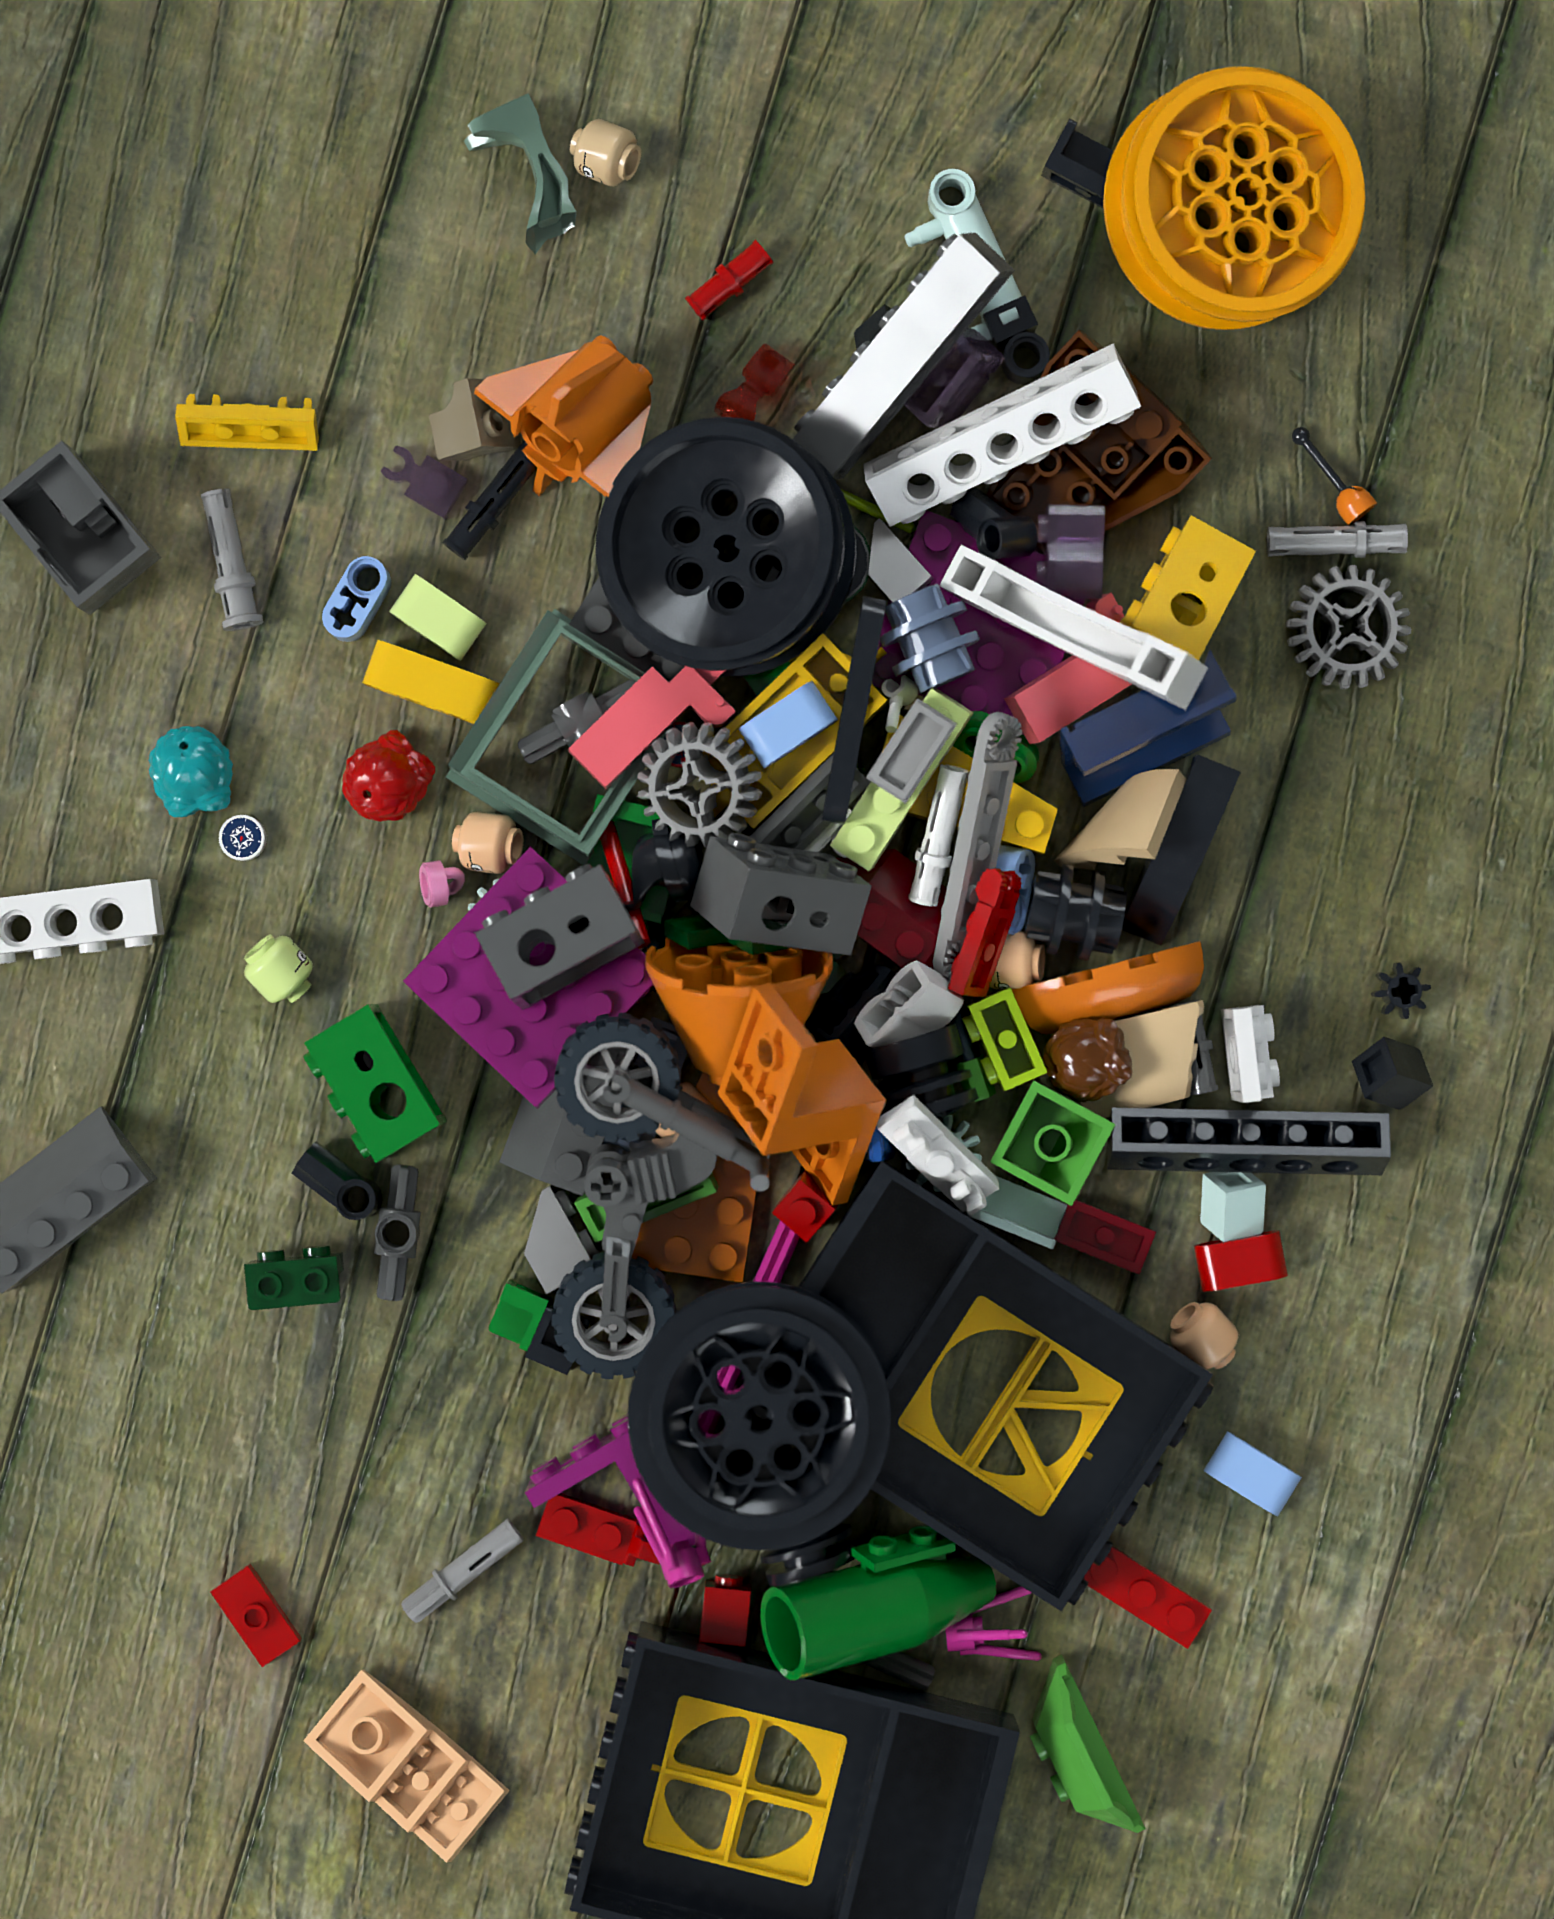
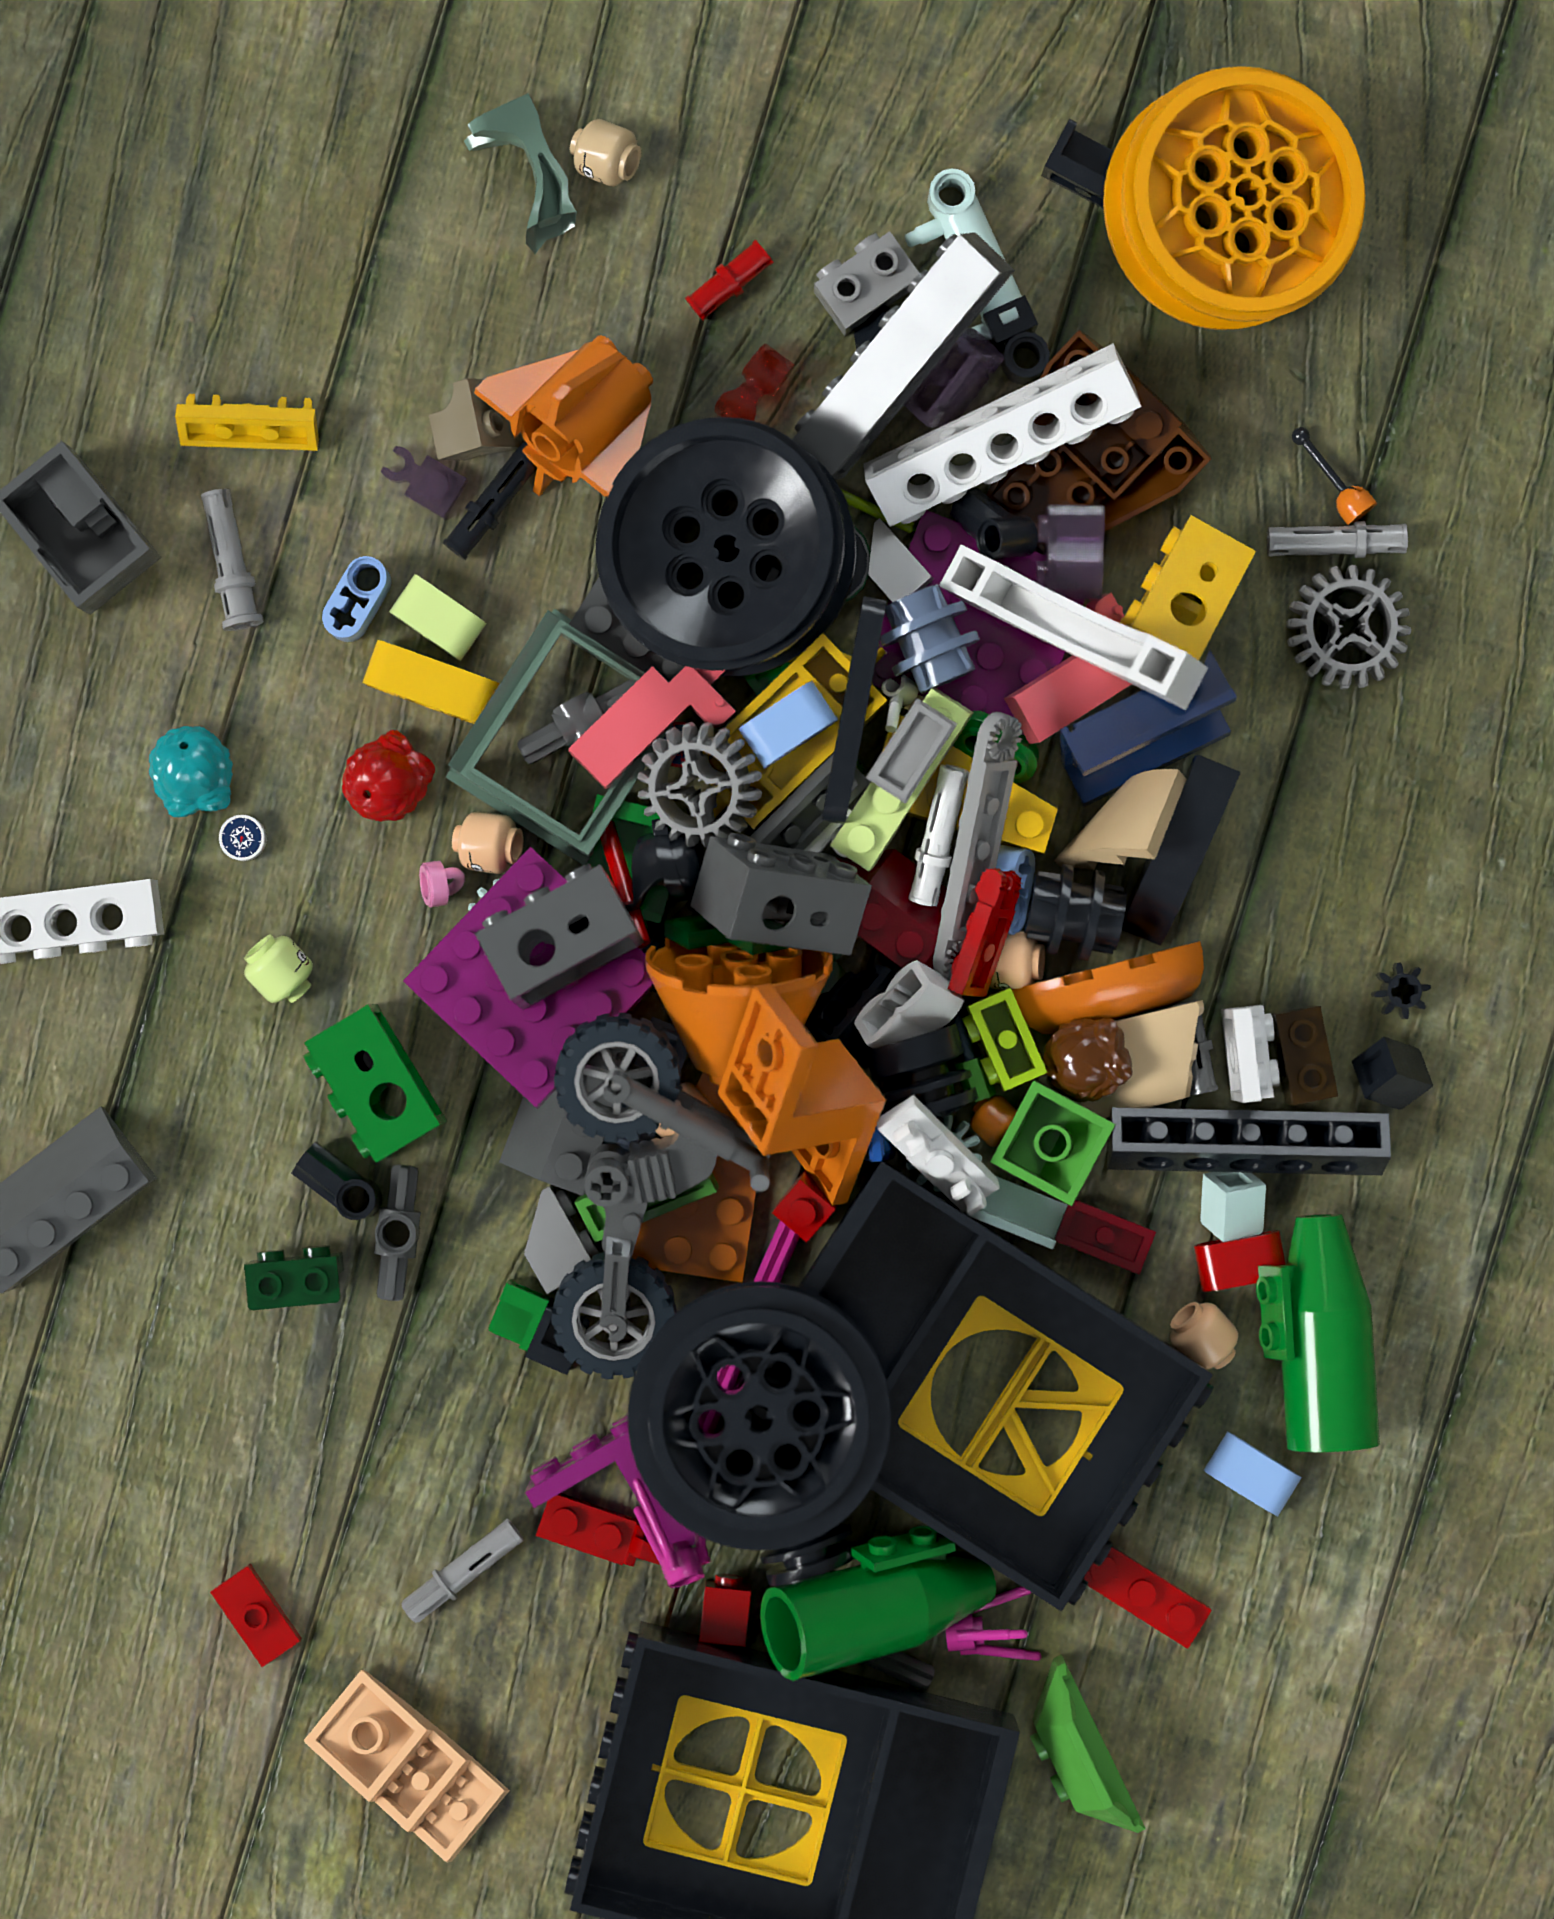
(865, 282): none -> light grey brick
(992, 1119): none -> orange piece
(1303, 1055): none -> dark brown brick
(1322, 1331): none -> green piece

